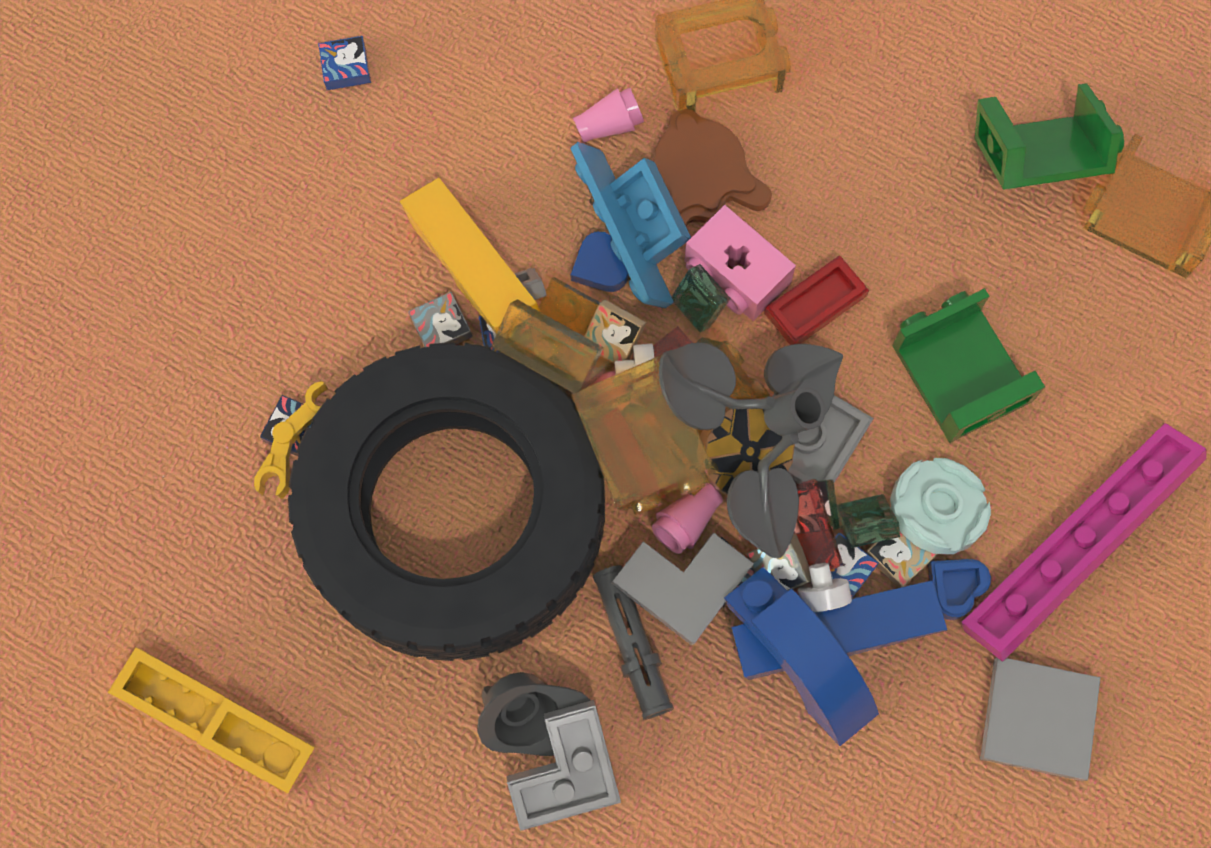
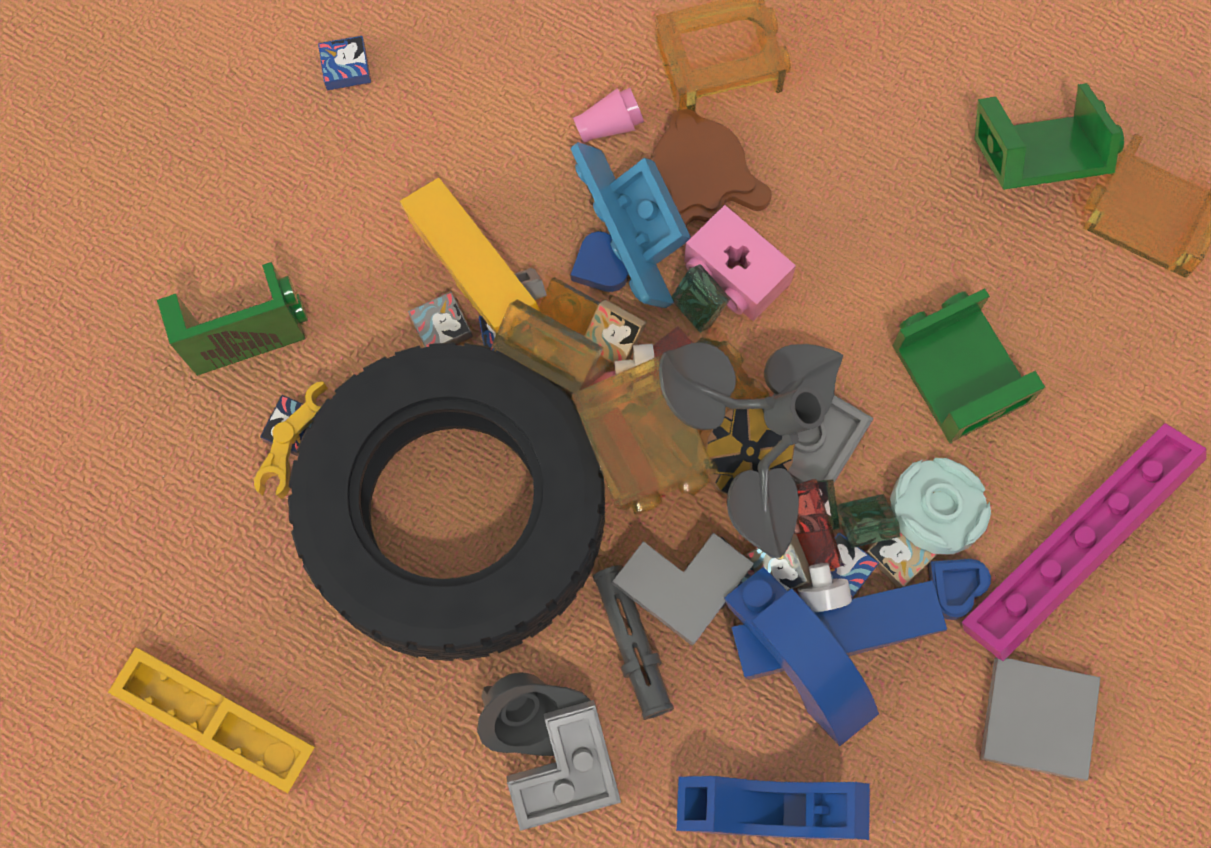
(237, 334): none -> green panel
(686, 518): bright pink cone -> none
(773, 808): none -> blue arch
(816, 301): red tile -> none

